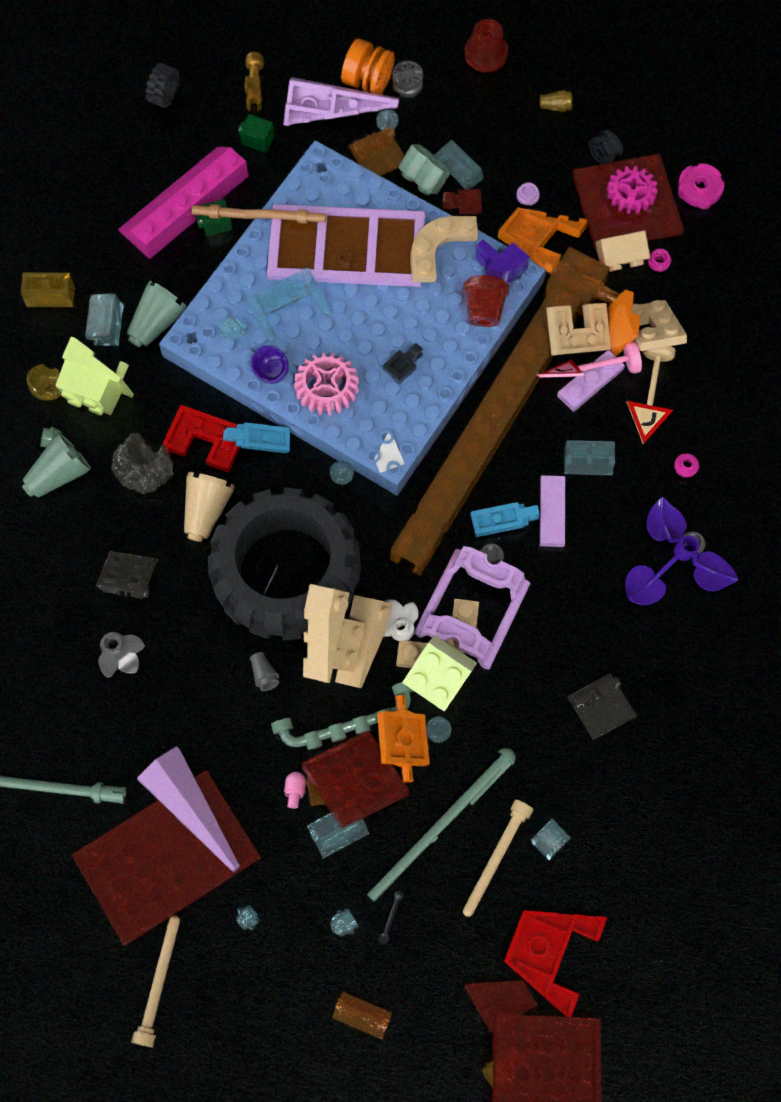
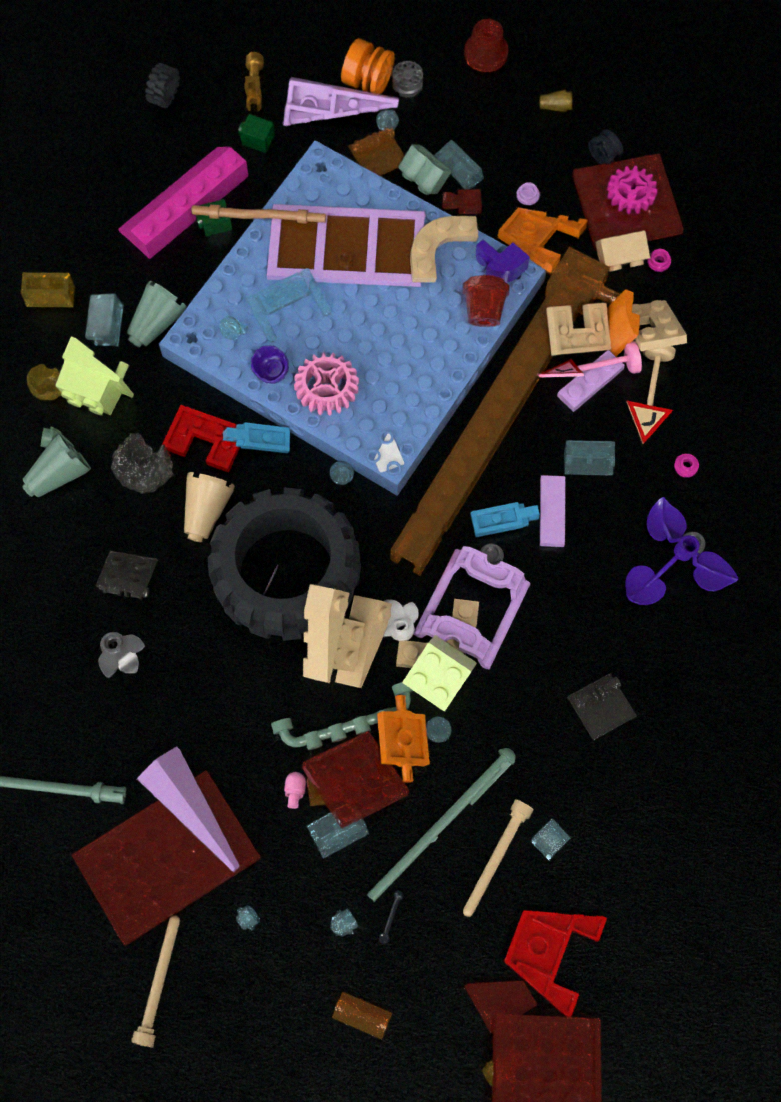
(264, 674): dark grey cone -> none
(402, 364): black plate -> none
(697, 196): dark pink plate -> none

